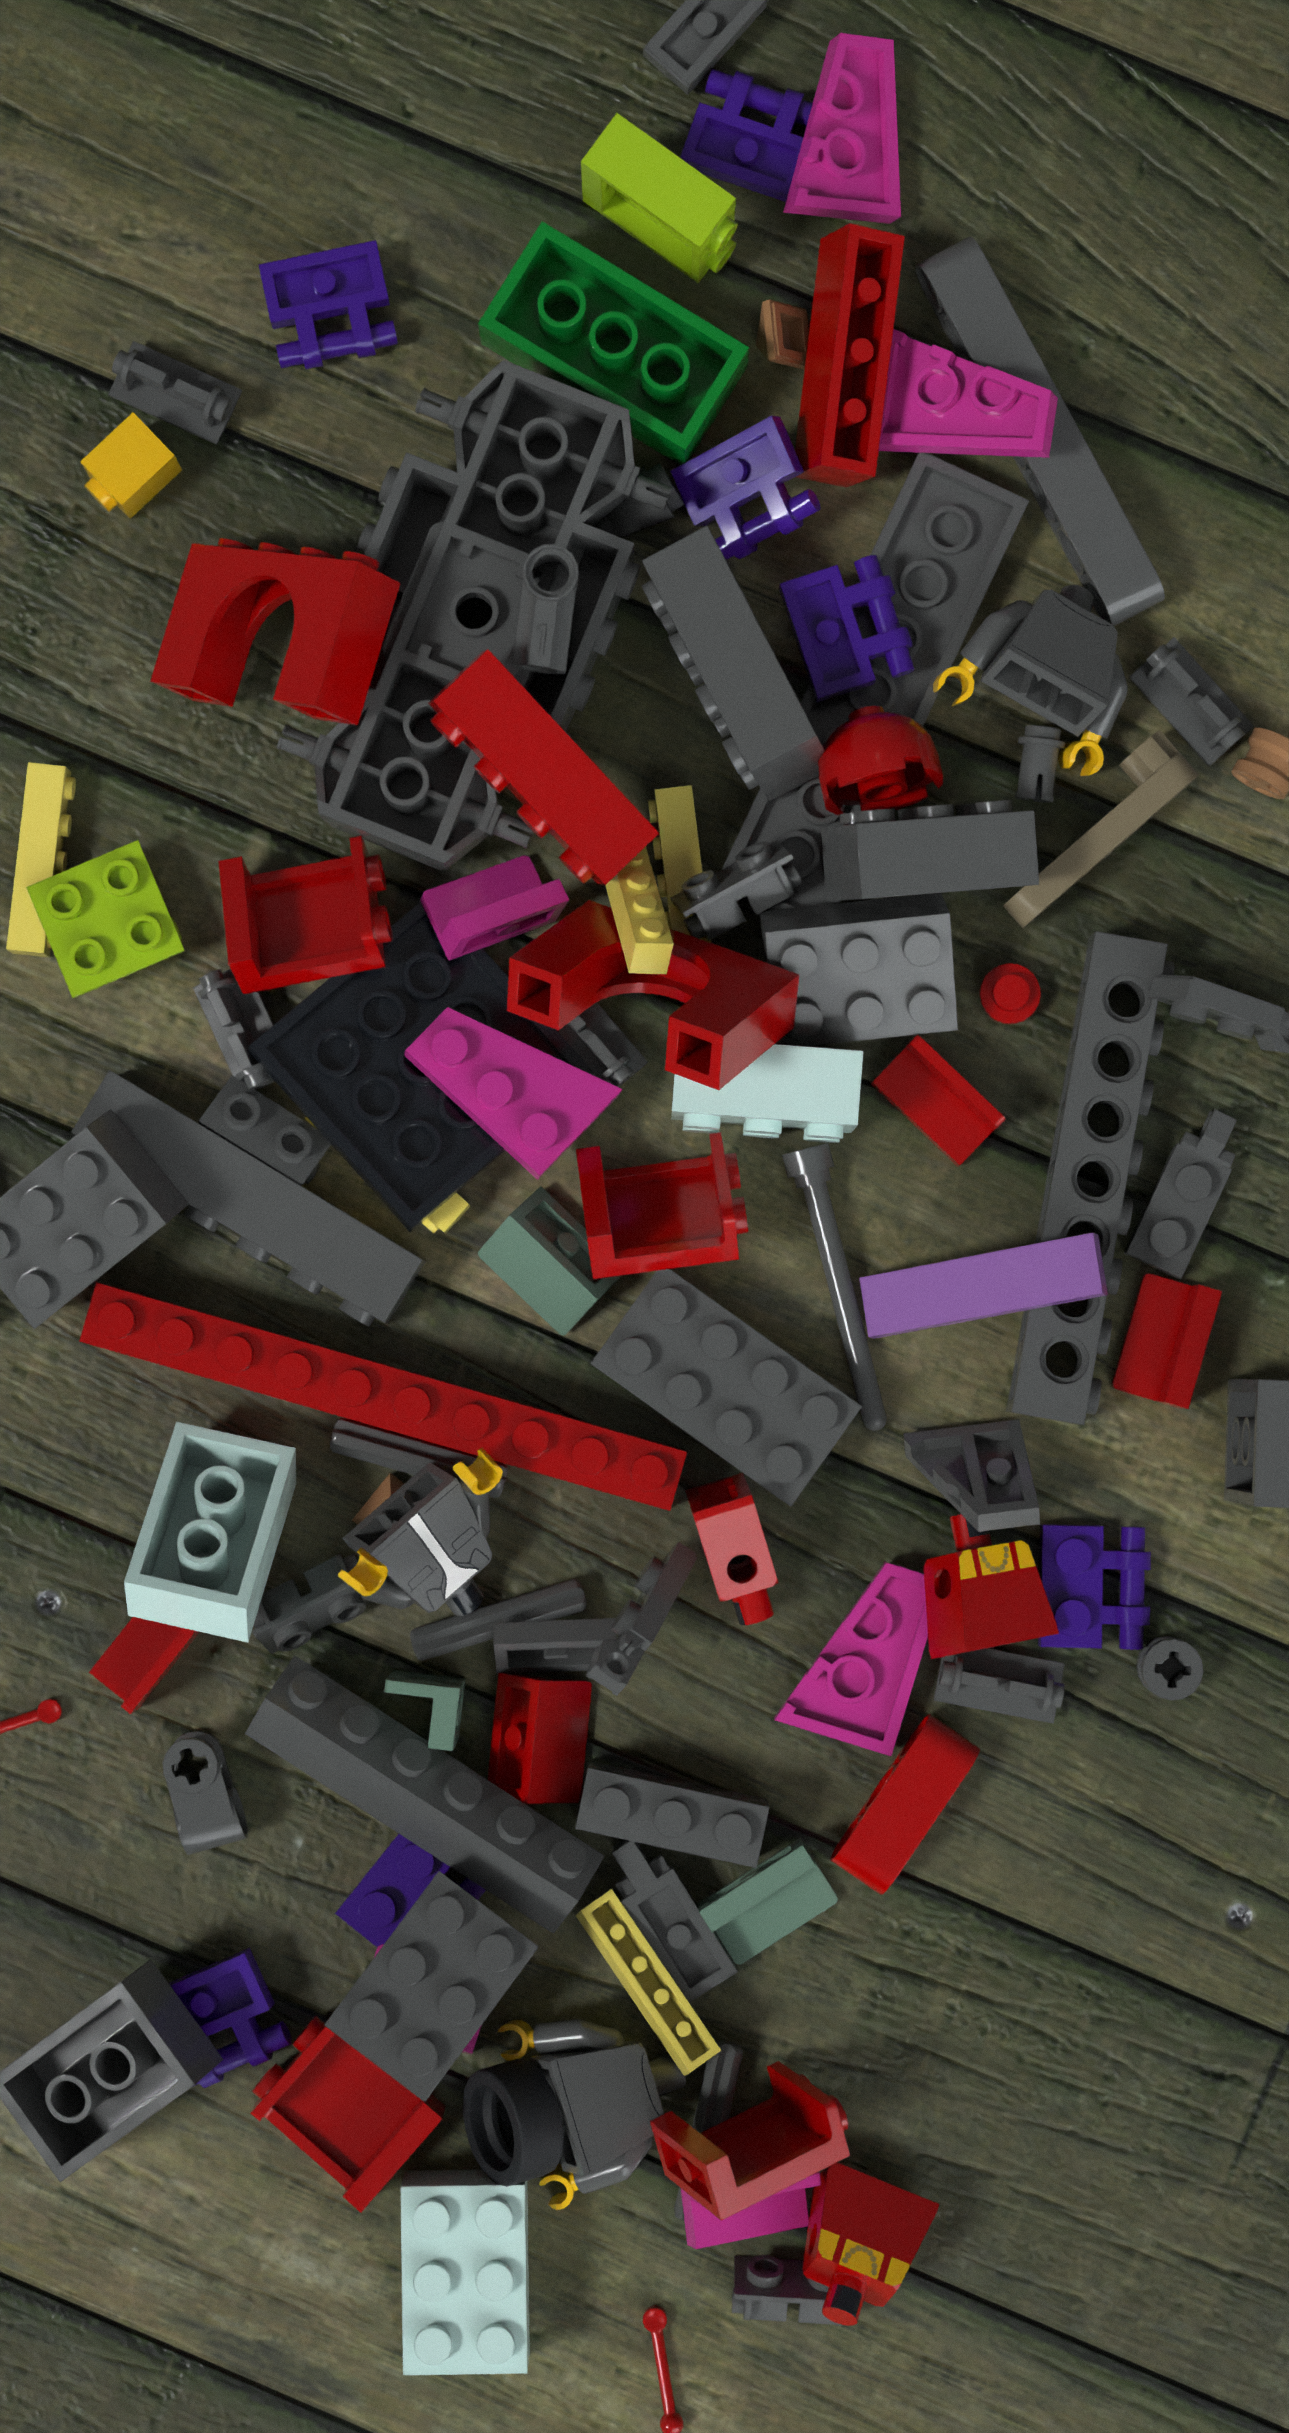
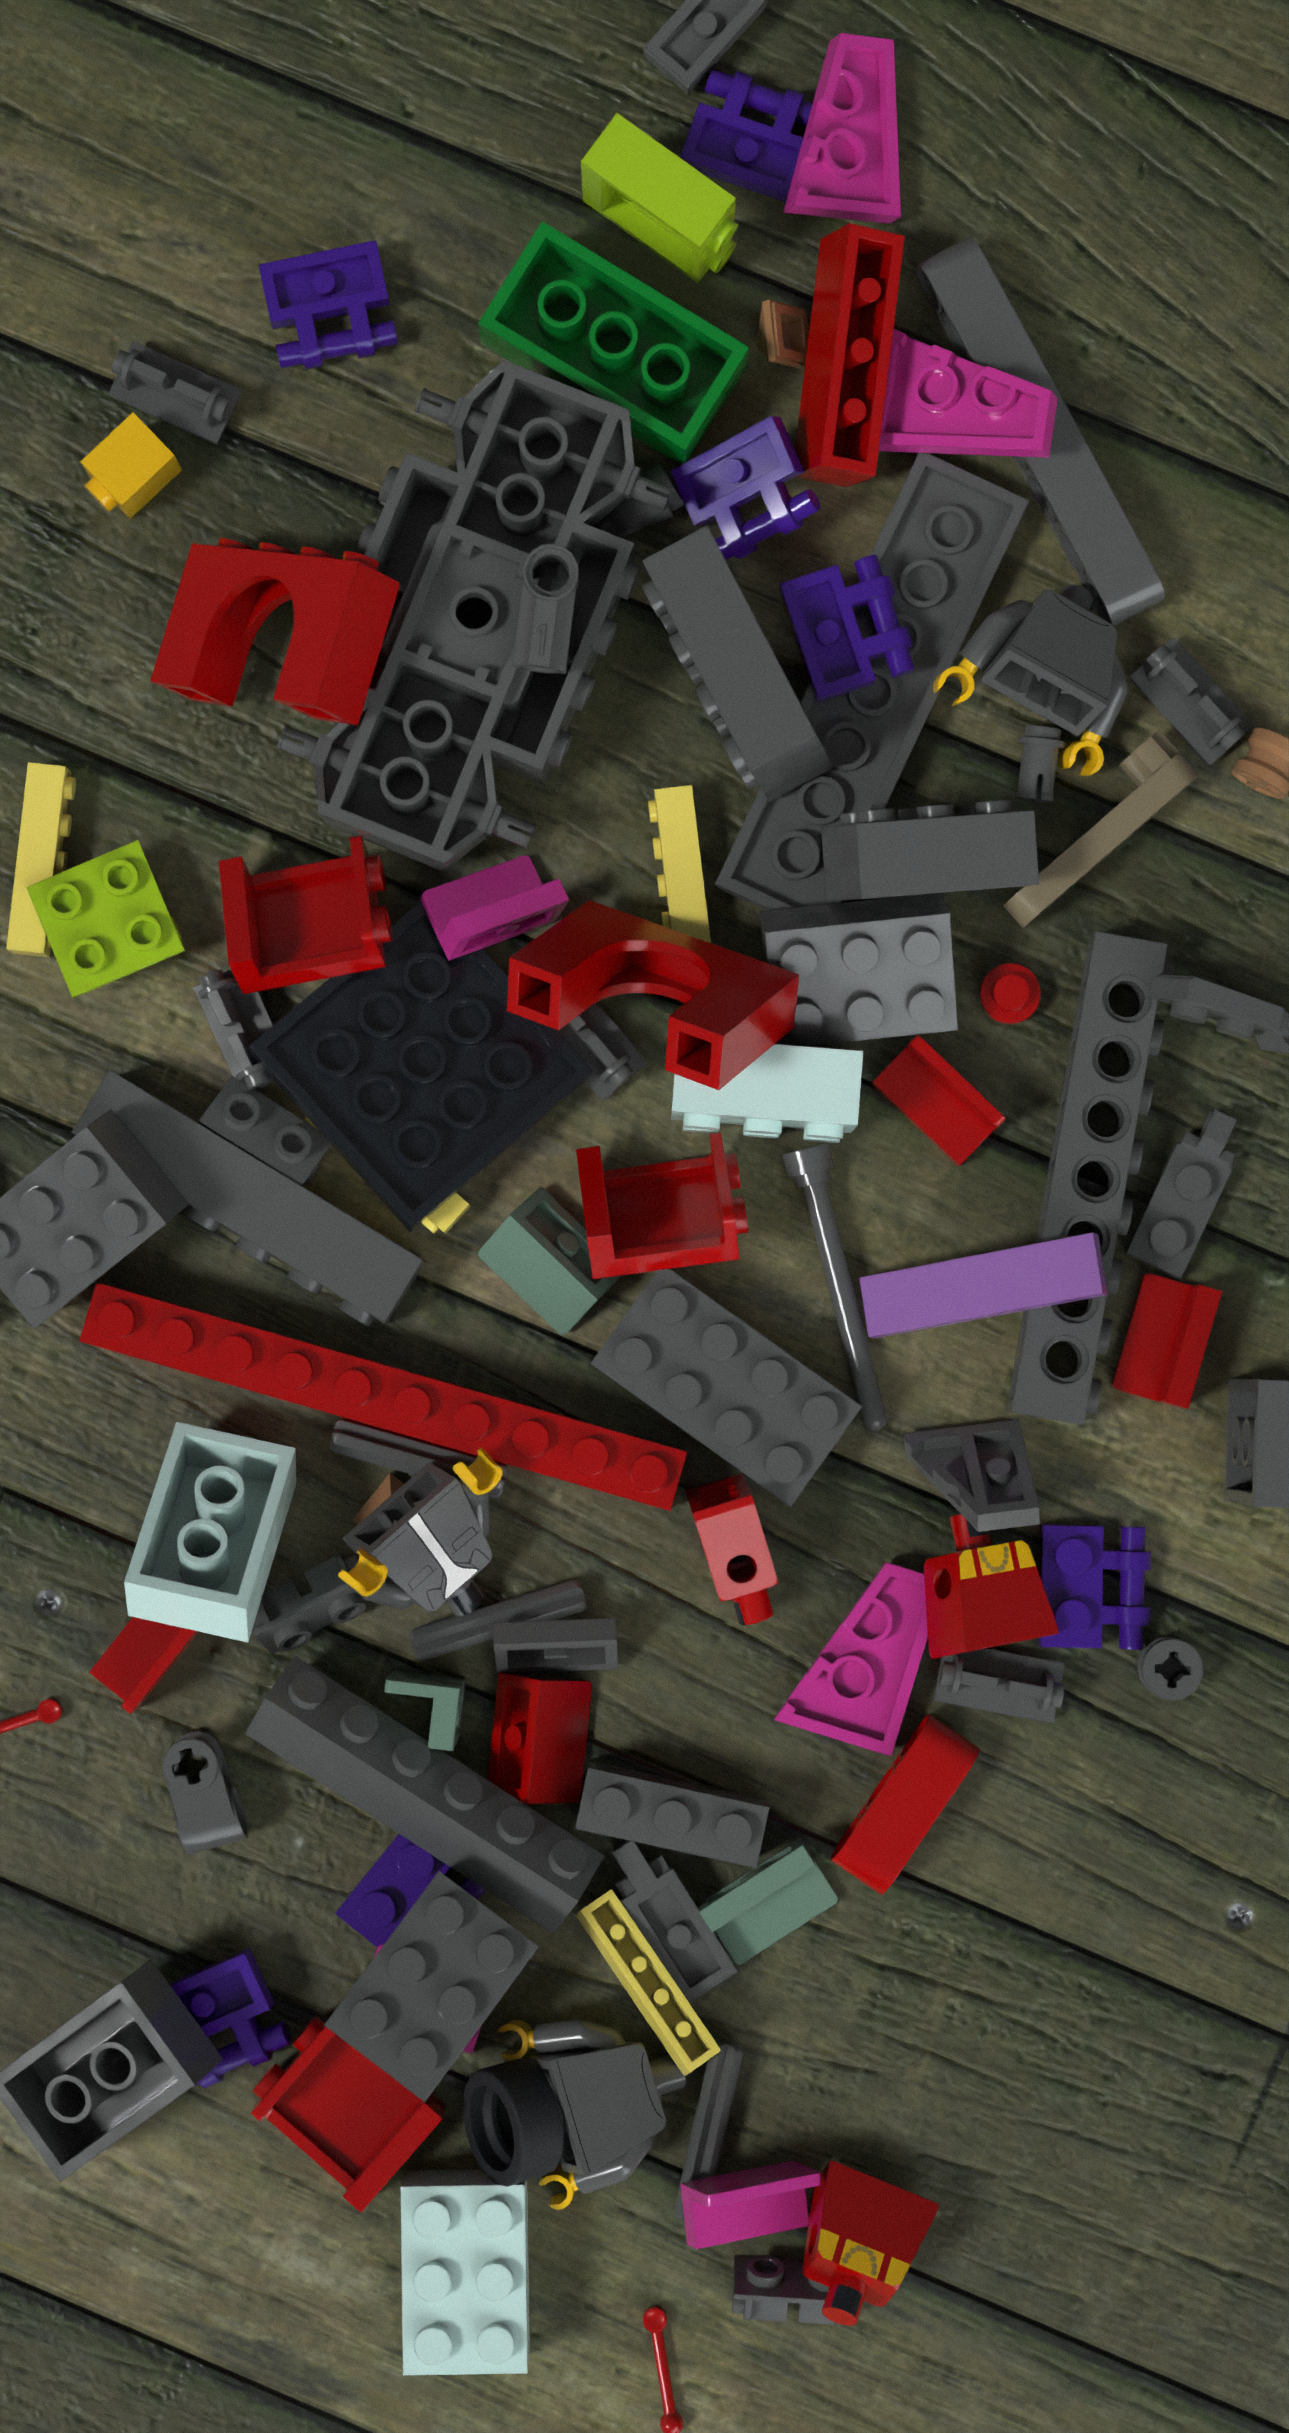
(510, 1088): dark pink wing -> none
(542, 768): red brick -> none
(640, 917): light yellow piece -> none
(641, 1620): dark grey hinge -> none
(754, 874): dark grey hinge -> none
(756, 2150): red panel -> none
(877, 762): red cylinder -> none

